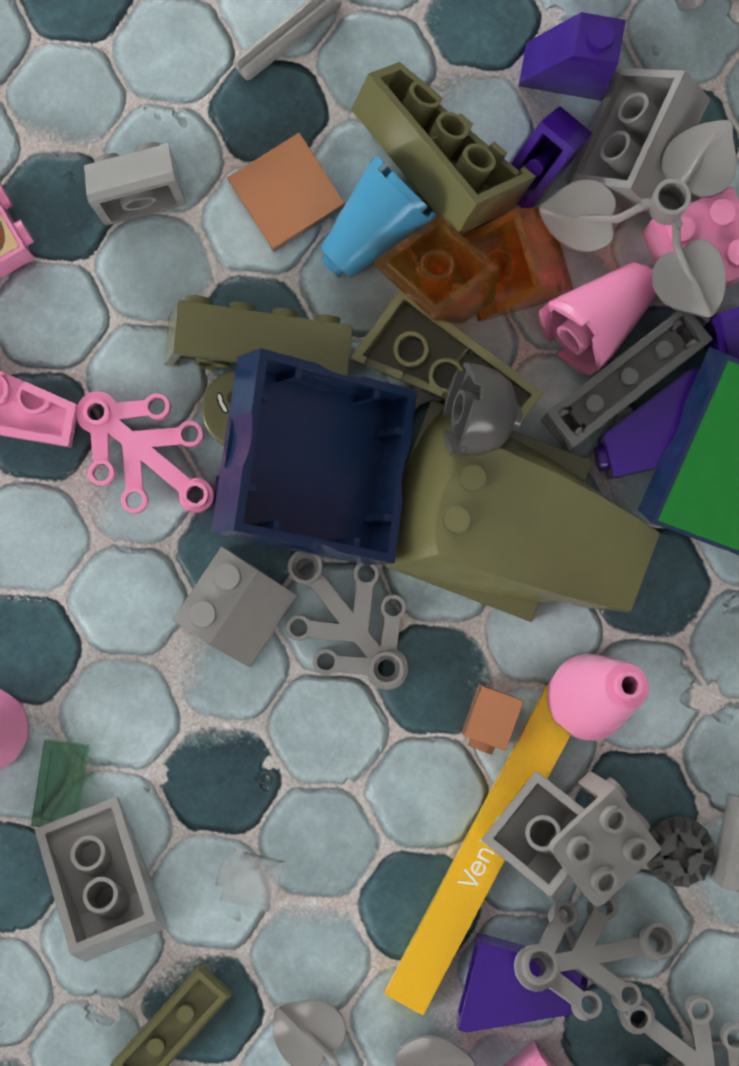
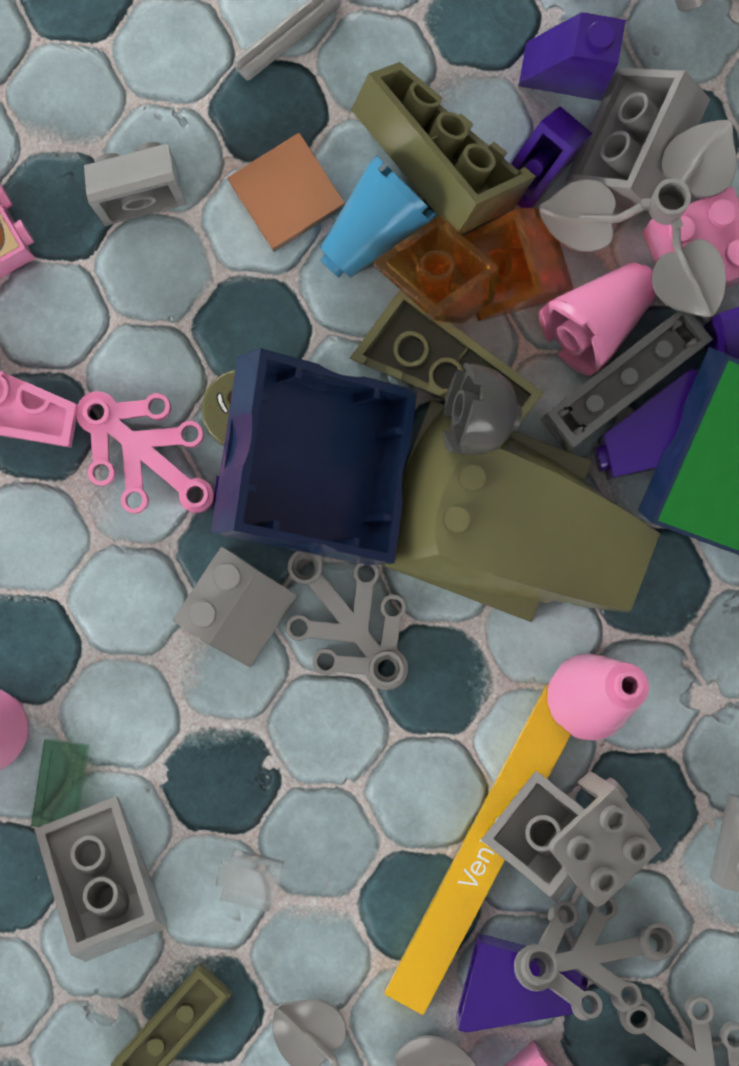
(220, 334): olive wedge -> none
(491, 719): nougat brick -> none
(692, 836): dark grey gear -> none

